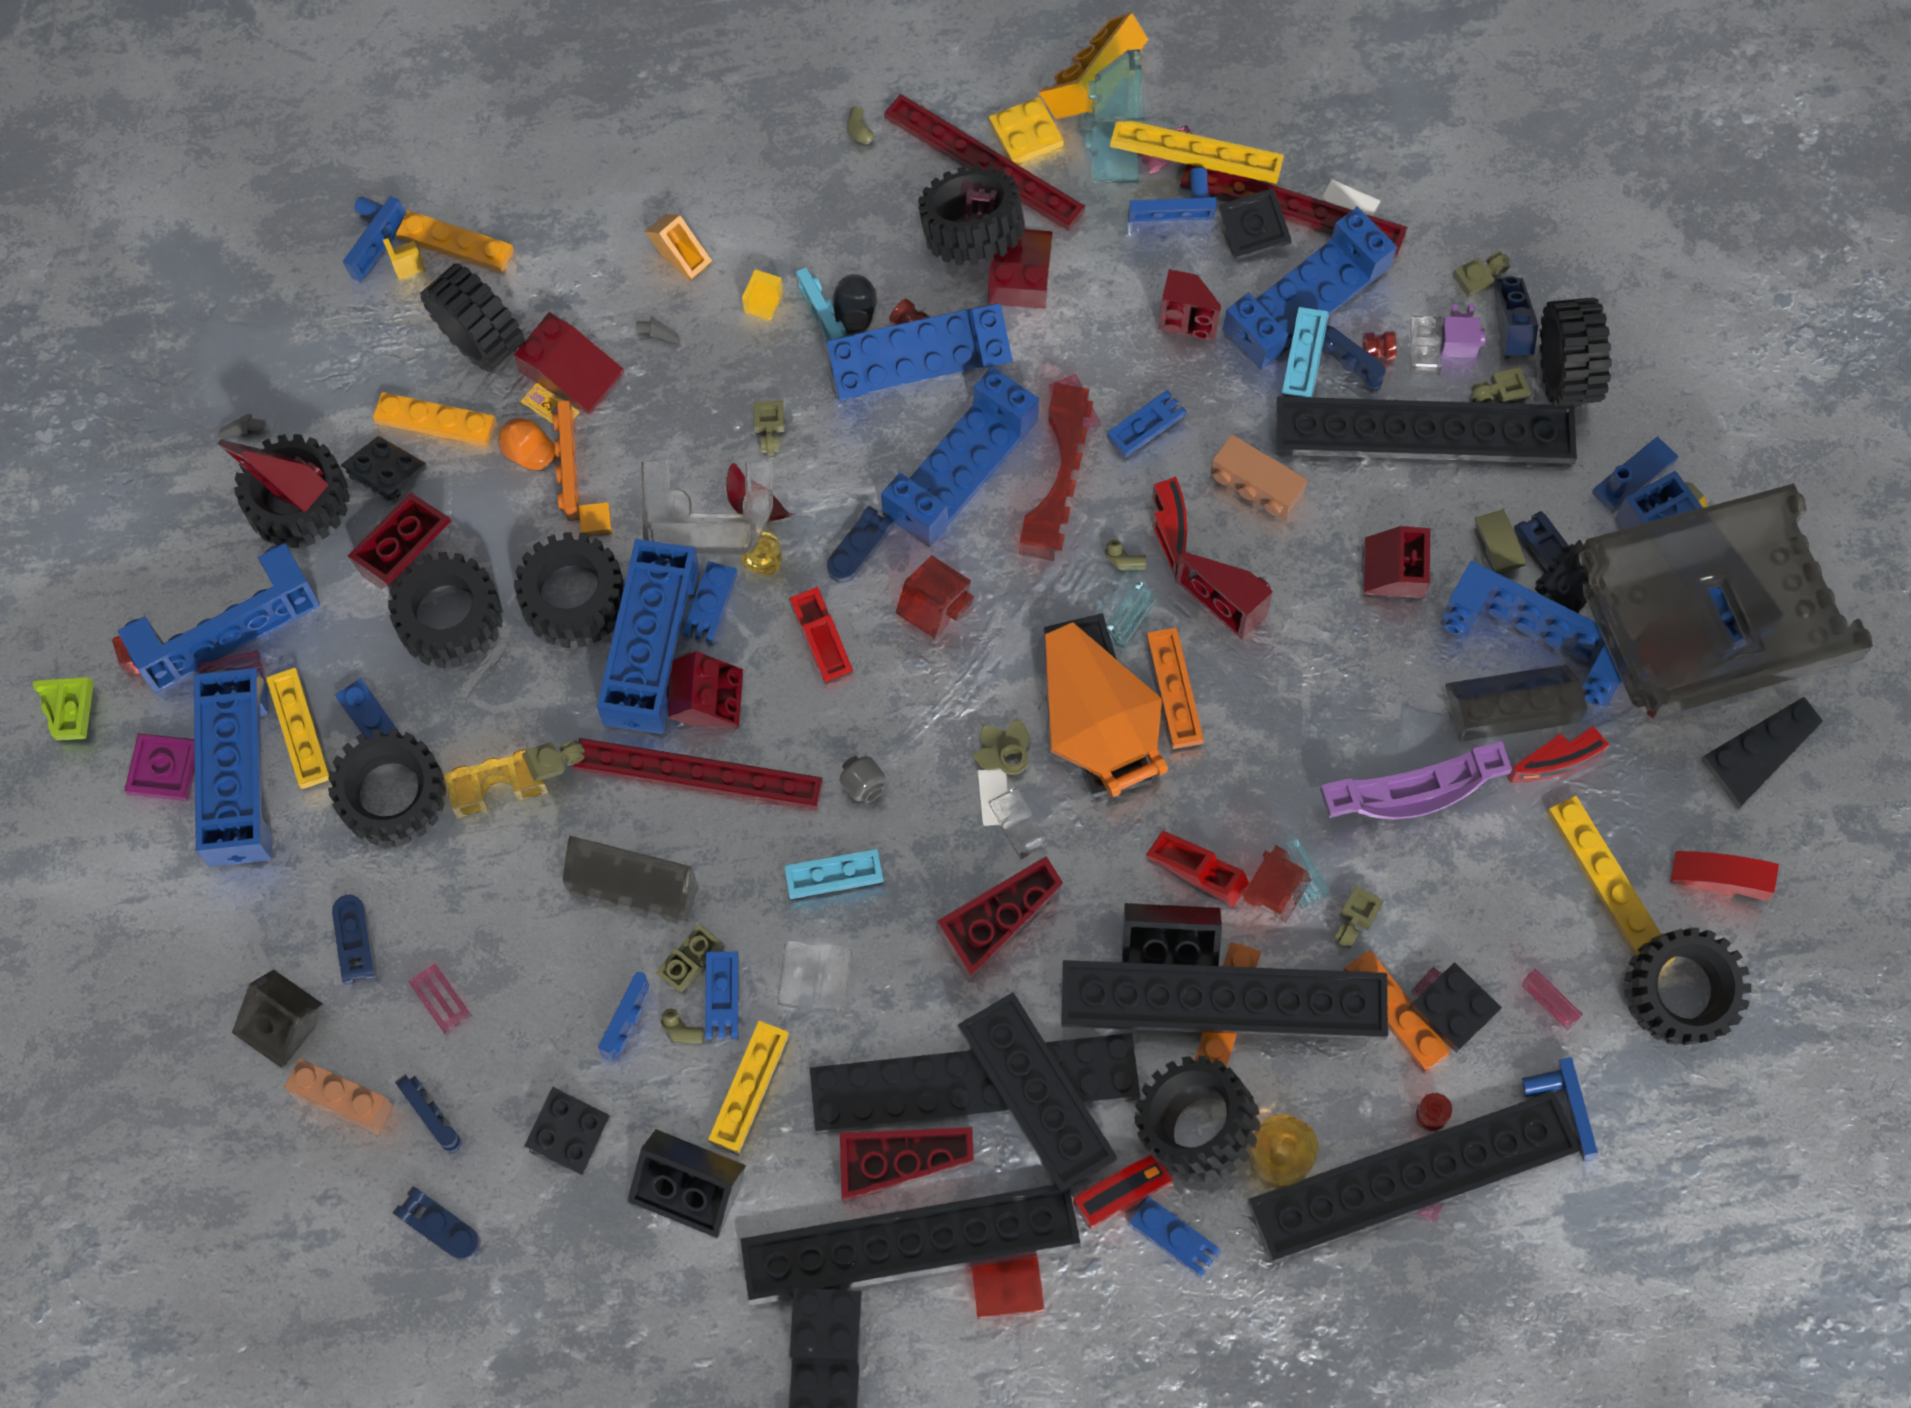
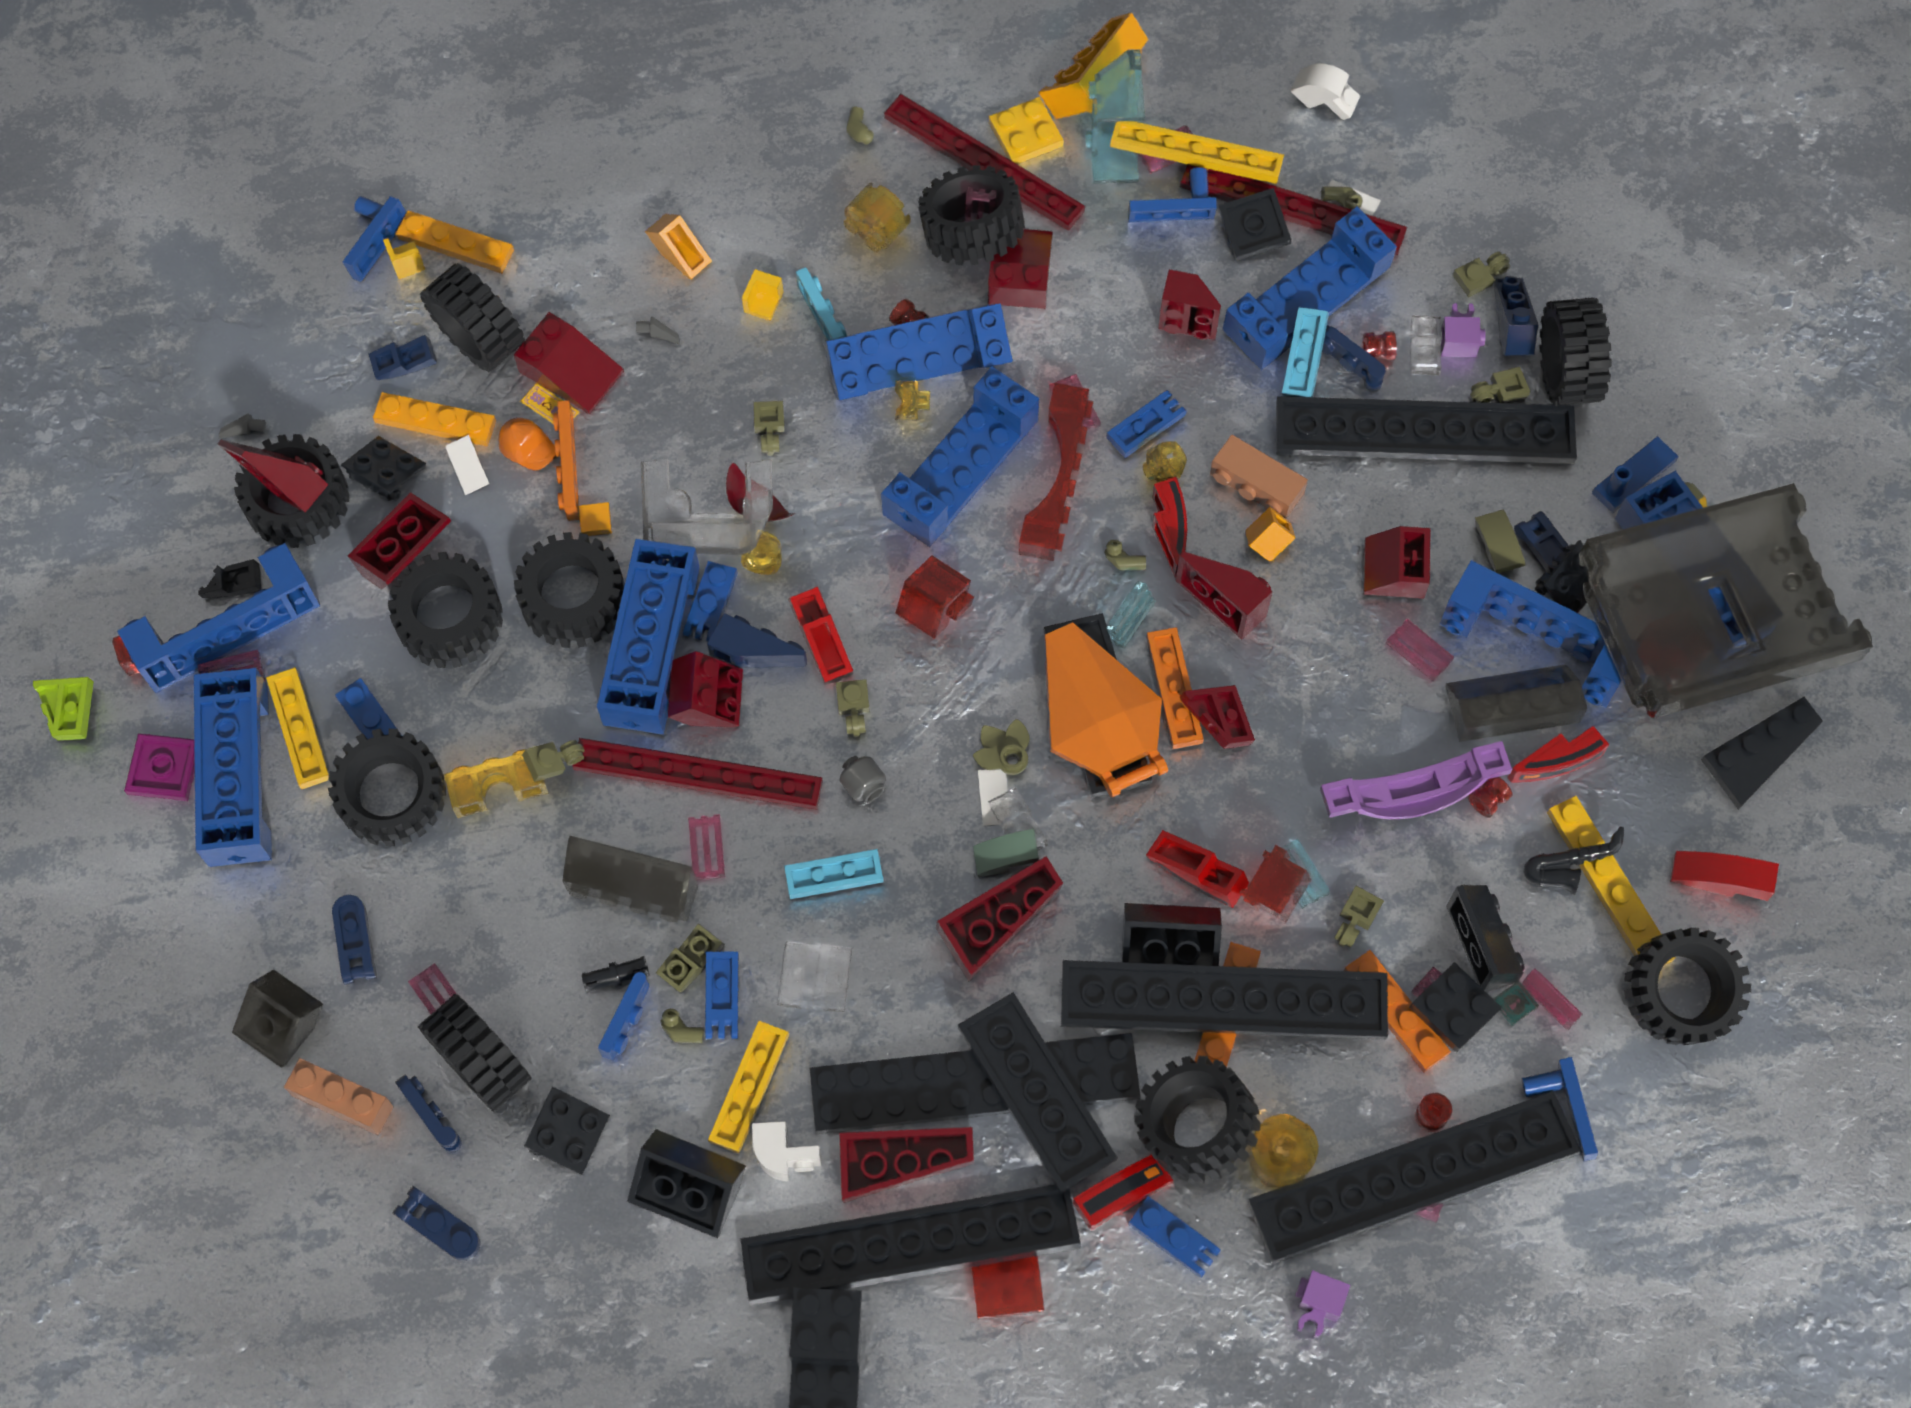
(233, 580): none -> black slope
(401, 360): none -> dark blue slope
(467, 465): none -> white sticker
(474, 1052): none -> black tyre
(614, 974): none -> black pin
(704, 821): none -> clear pink tile
(749, 647): none -> dark blue slope
(775, 1156): none -> white brick
(853, 699): none -> olive plate
(854, 302): black piece -> none
(858, 546): dark blue plate -> none
(876, 217): none -> clear yellow brick
(912, 399): none -> clear yellow piece
(1005, 851): none -> sand green slope
(1161, 468): none -> clear yellow piece
(1221, 714): none -> dark red wing
(1270, 534): none -> light orange panel
(1322, 1299): none -> medium lavender brick
(1326, 85): none -> white brick
(1343, 195): none -> olive arm
(1428, 642): none -> clear pink tile
(1485, 937): none -> black slope
(1490, 796): none -> clear red wheel
(1516, 1003): none -> clear smoke tile
(1555, 869): none -> black piece

